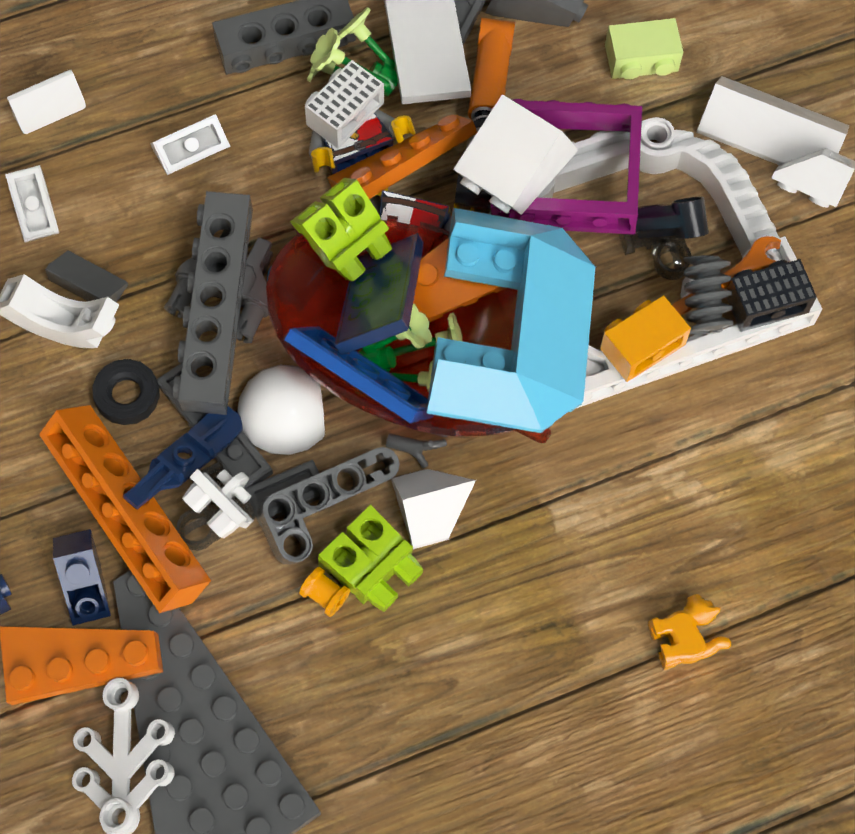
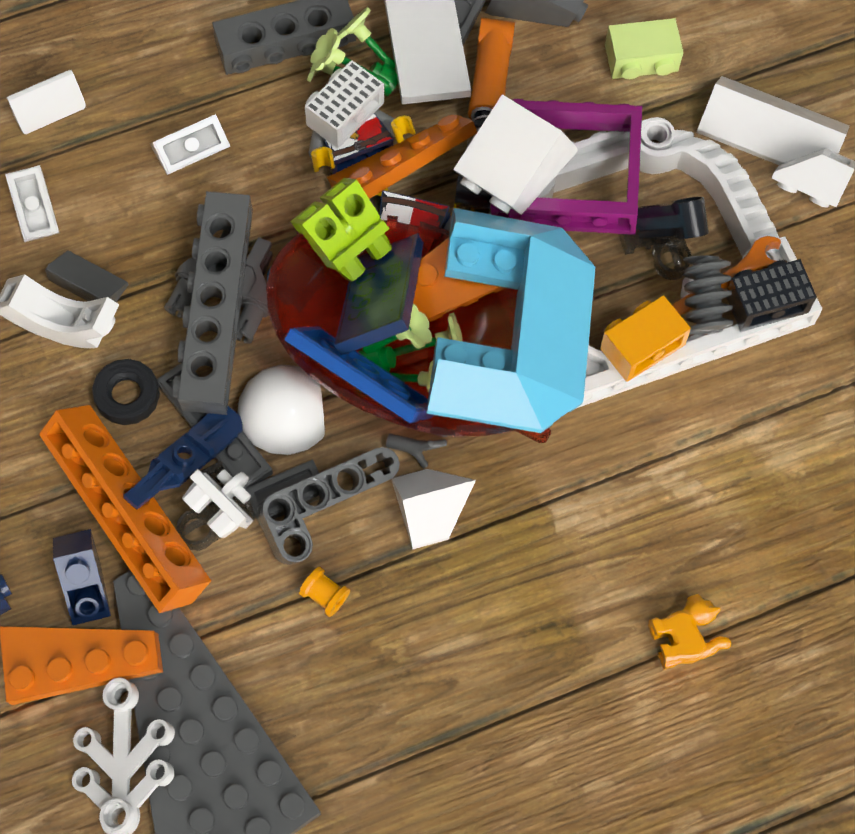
(369, 558): lime hips -> none

